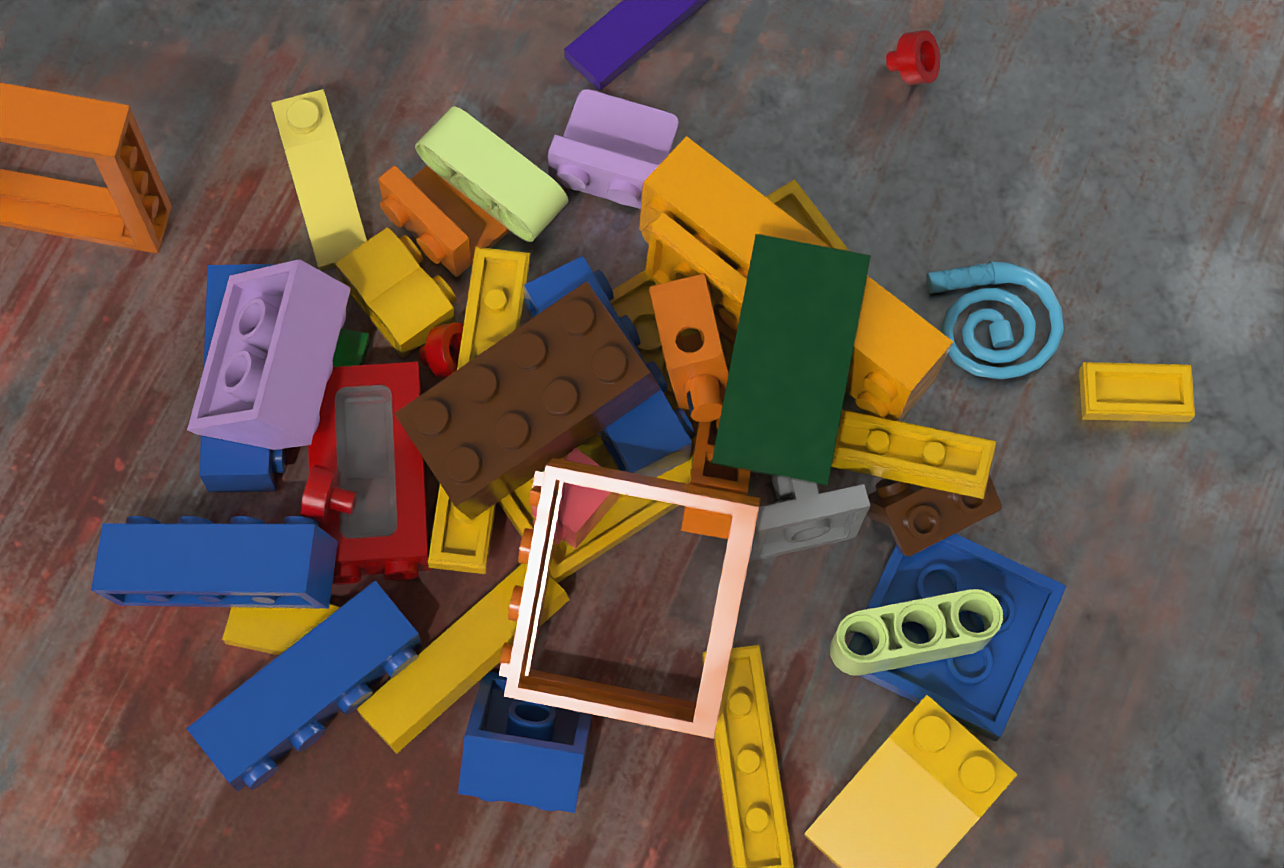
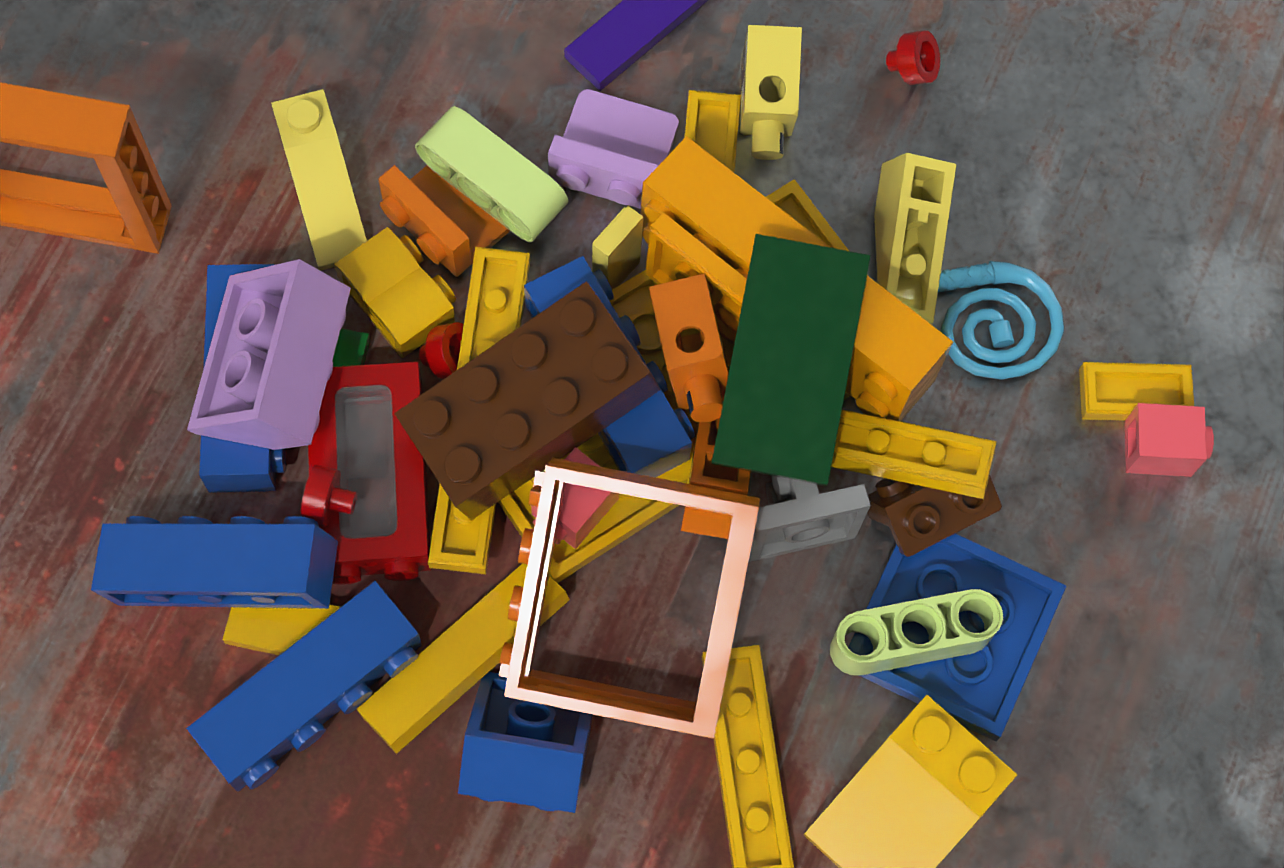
(619, 246): none -> light yellow tile
(713, 124): none -> yellow tile
(769, 87): none -> light yellow torso
(913, 228): none -> light yellow slope
(1167, 440): none -> coral brick

